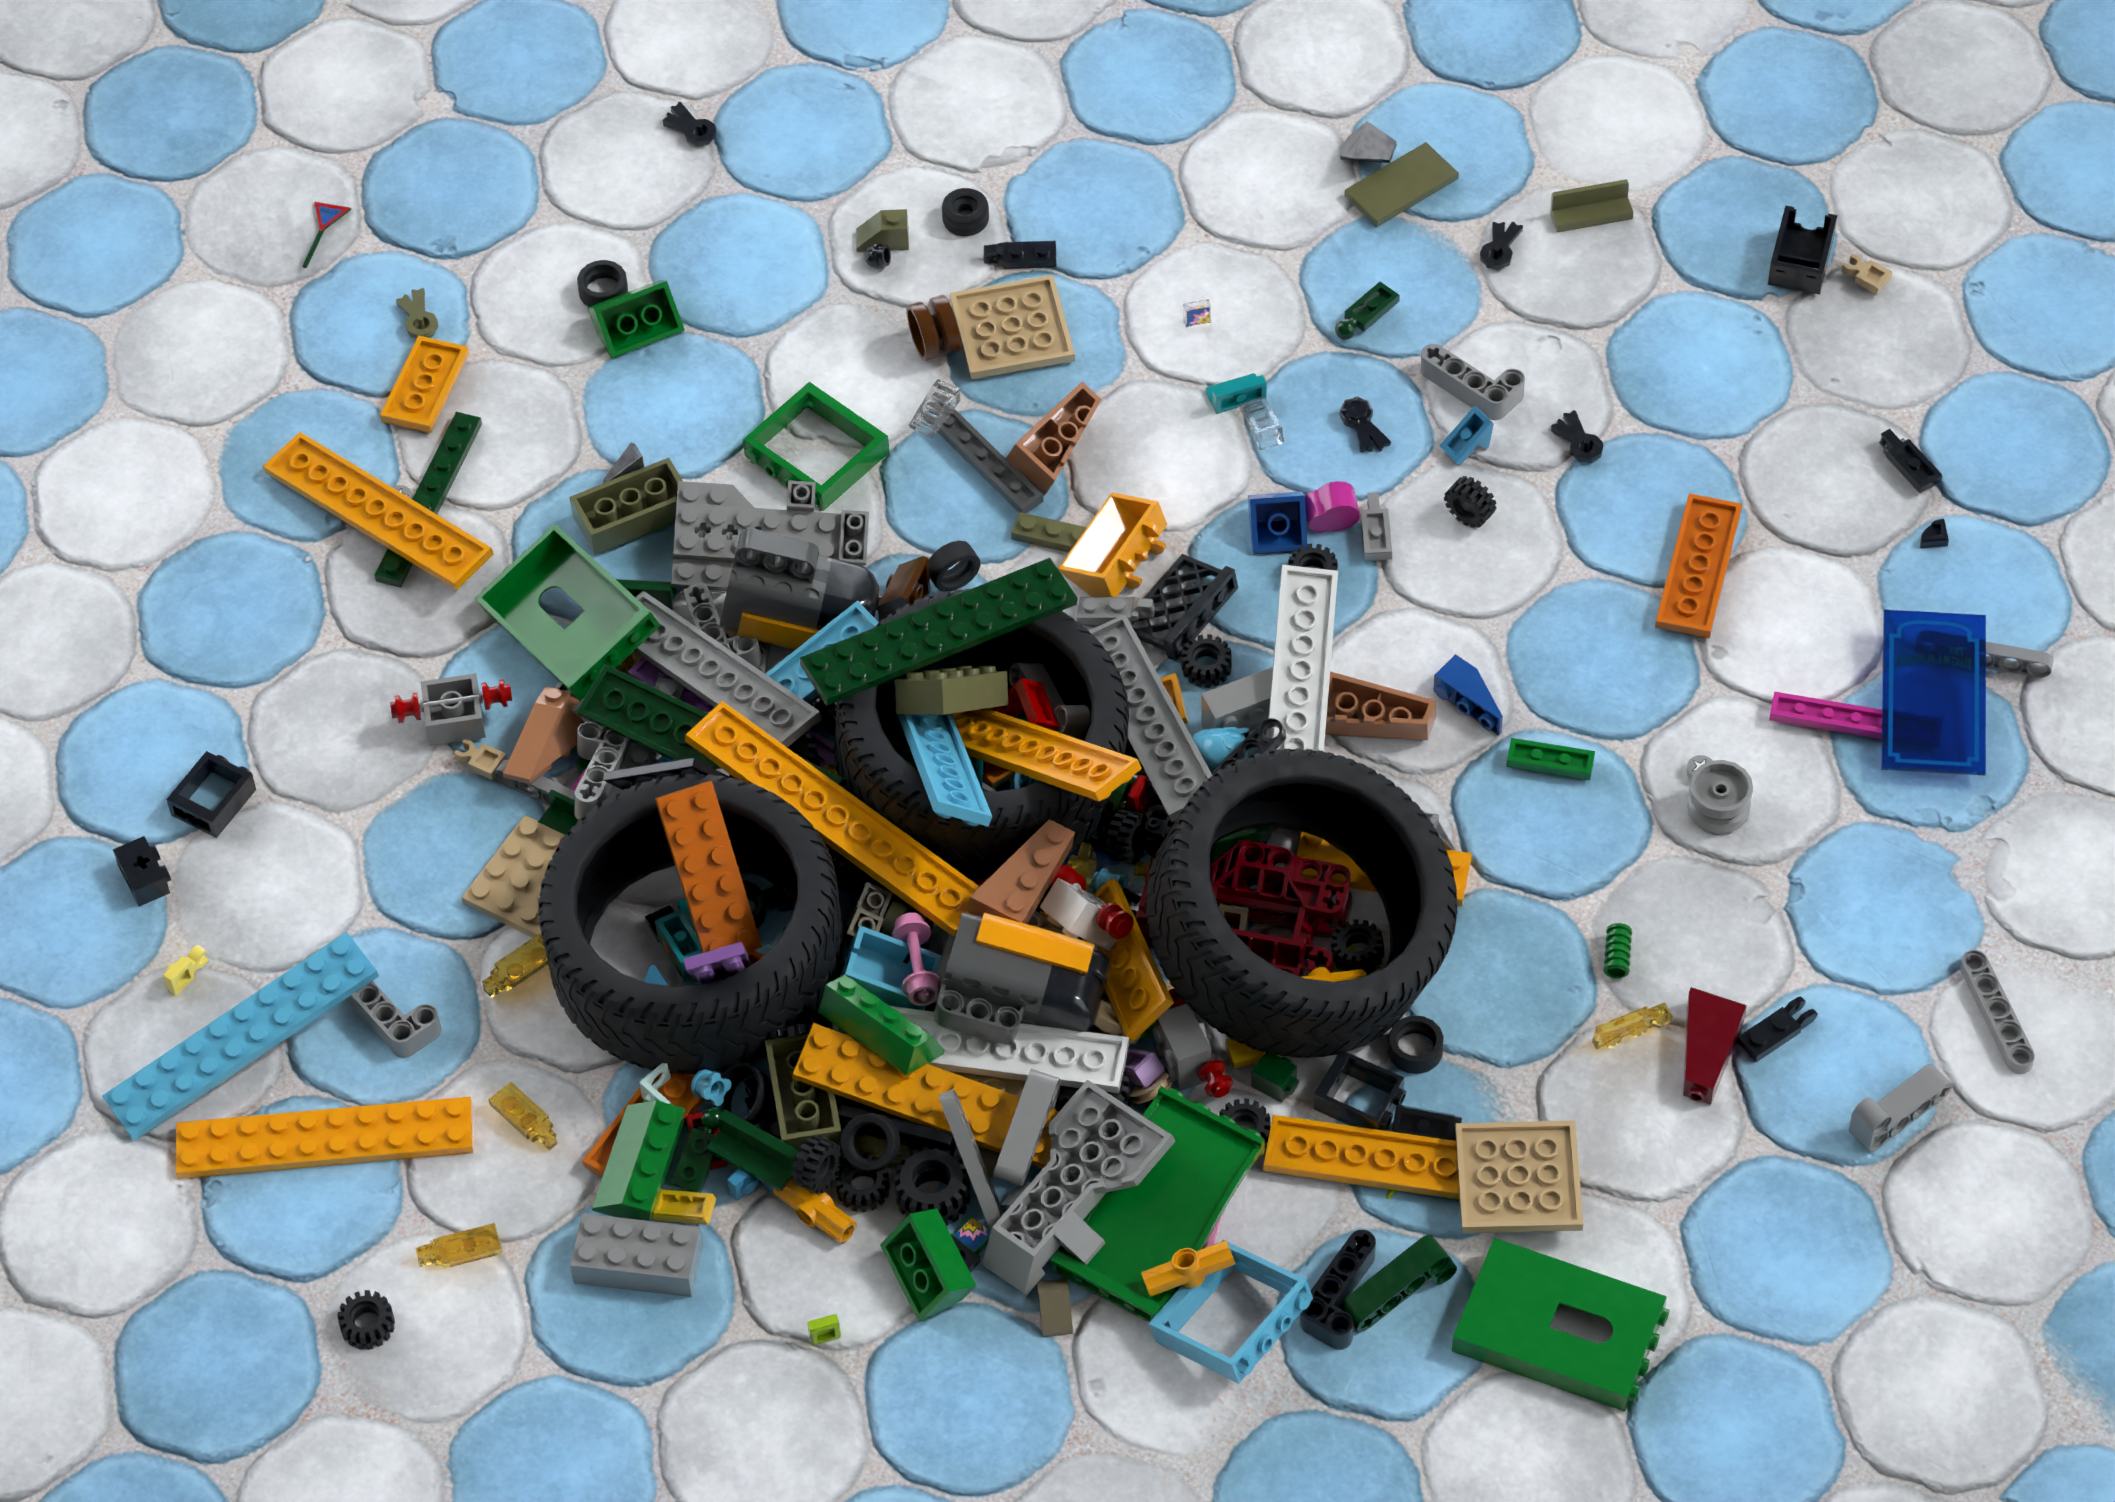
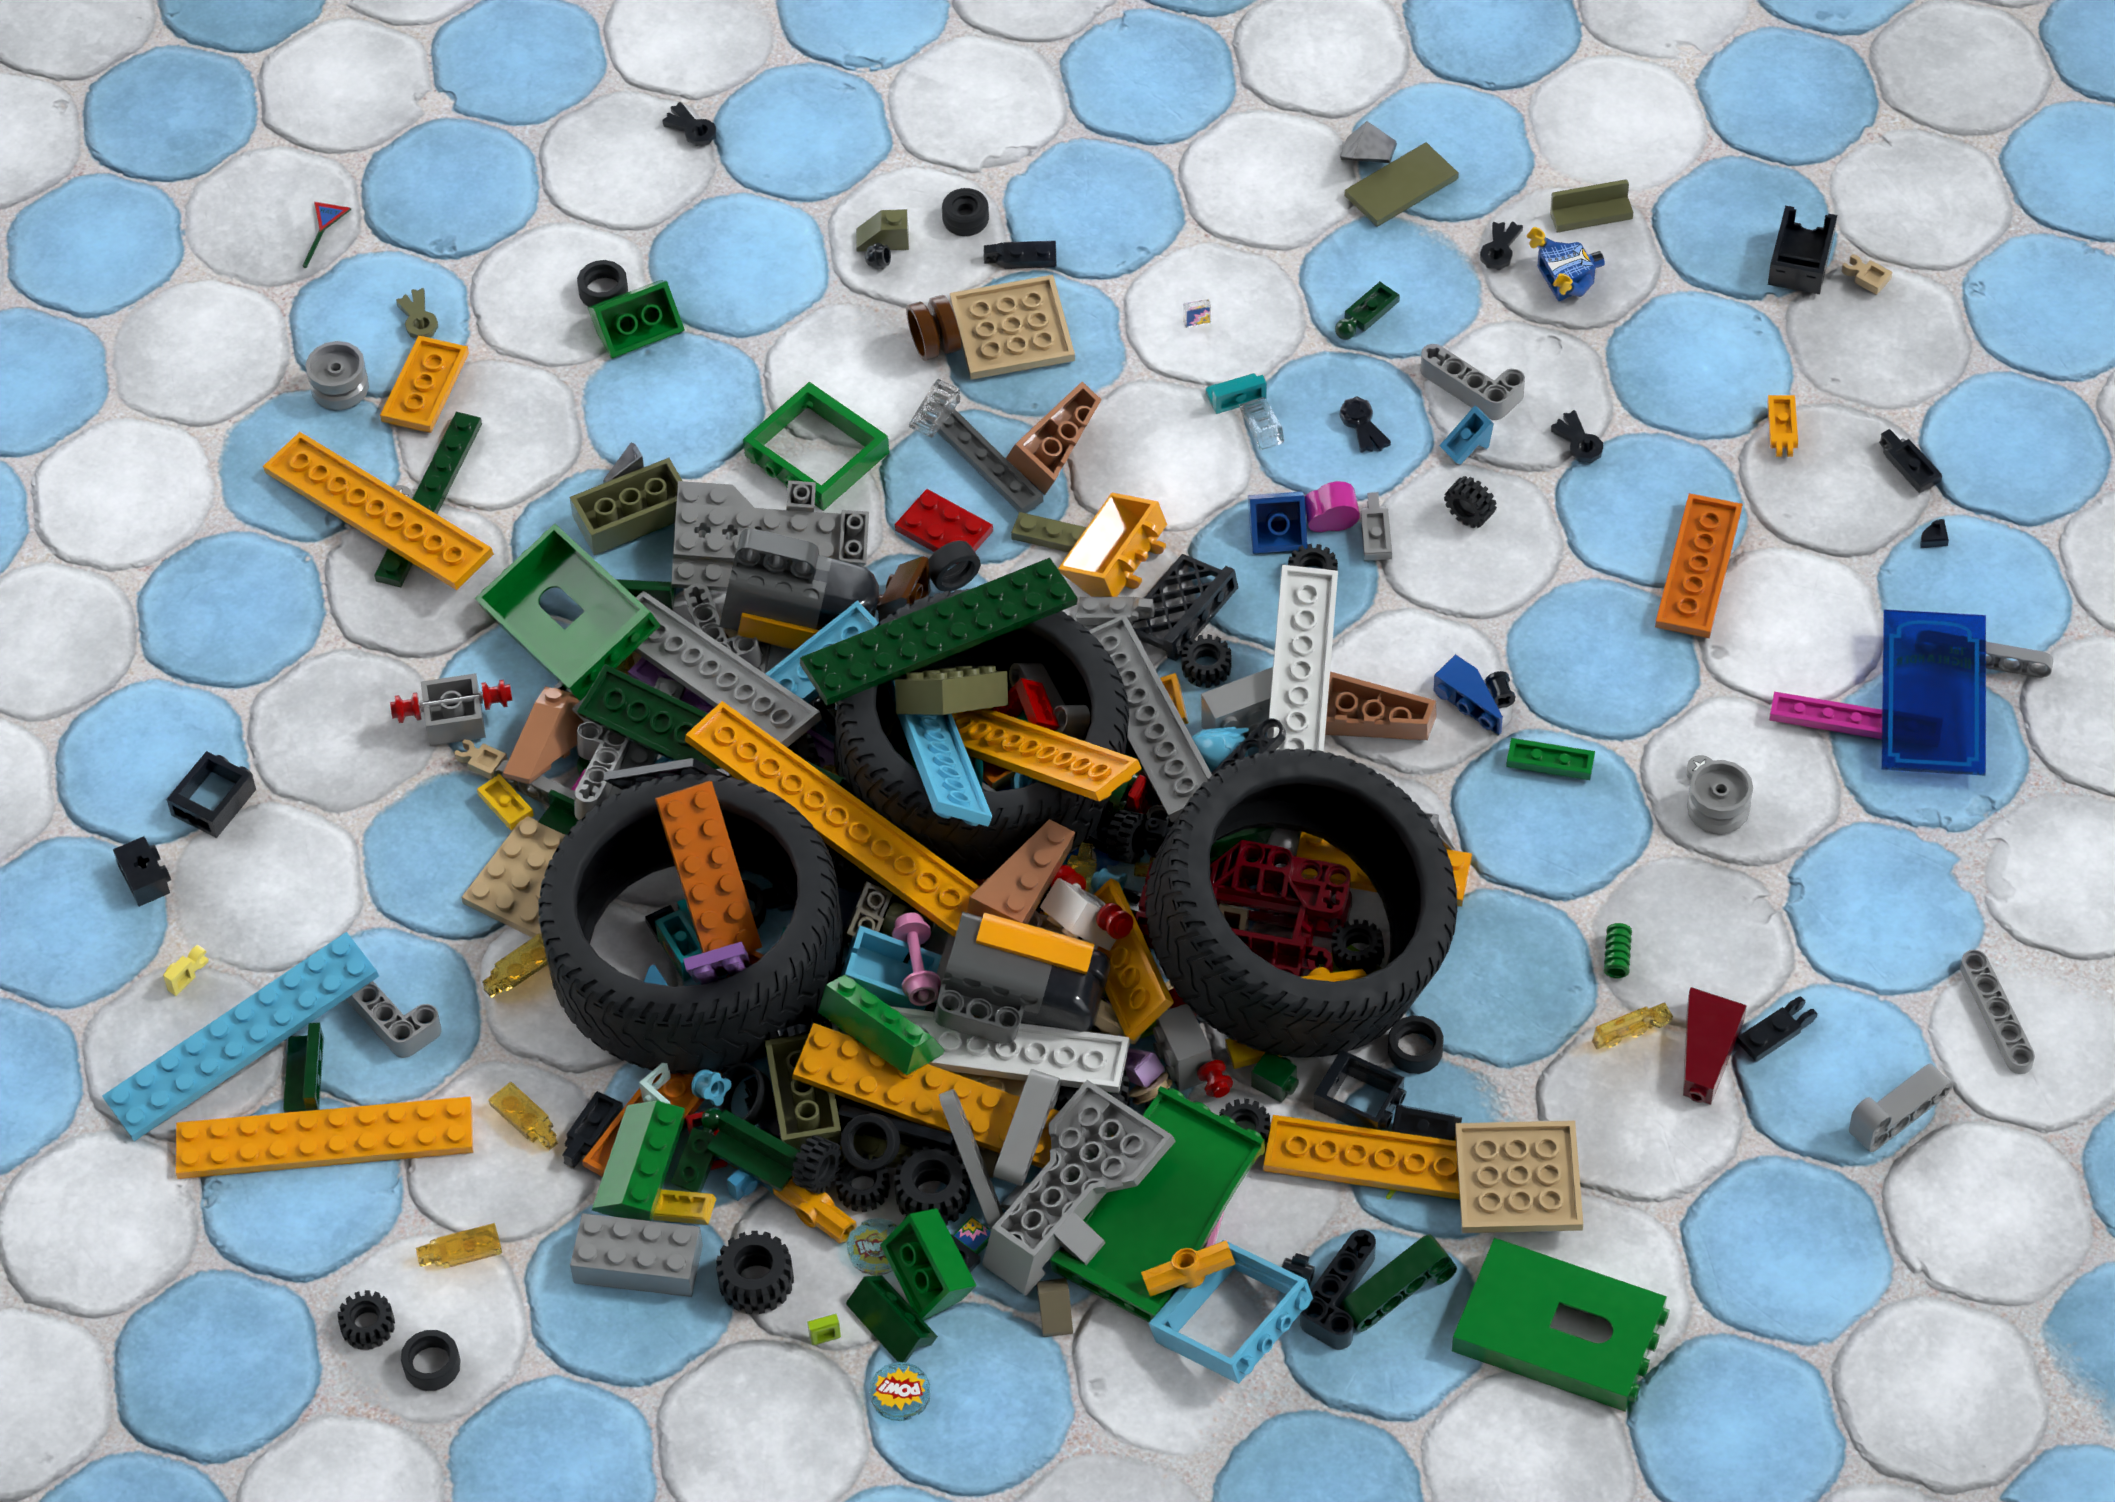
(304, 1070): none -> dark green panel
(337, 375): none -> light grey wheel
(422, 1341): none -> black tyre
(504, 801): none -> yellow plate
(590, 1127): none -> black hinge
(760, 1292): none -> black tyre
(865, 1247): none -> clear light blue tile
(889, 1317): none -> dark green panel
(900, 1391): none -> tile
(937, 521): none -> red plate
(1300, 1266): none -> black gear
(1499, 686): none -> black bush
(1565, 265): none -> torso
(1782, 423): none -> light orange hinge

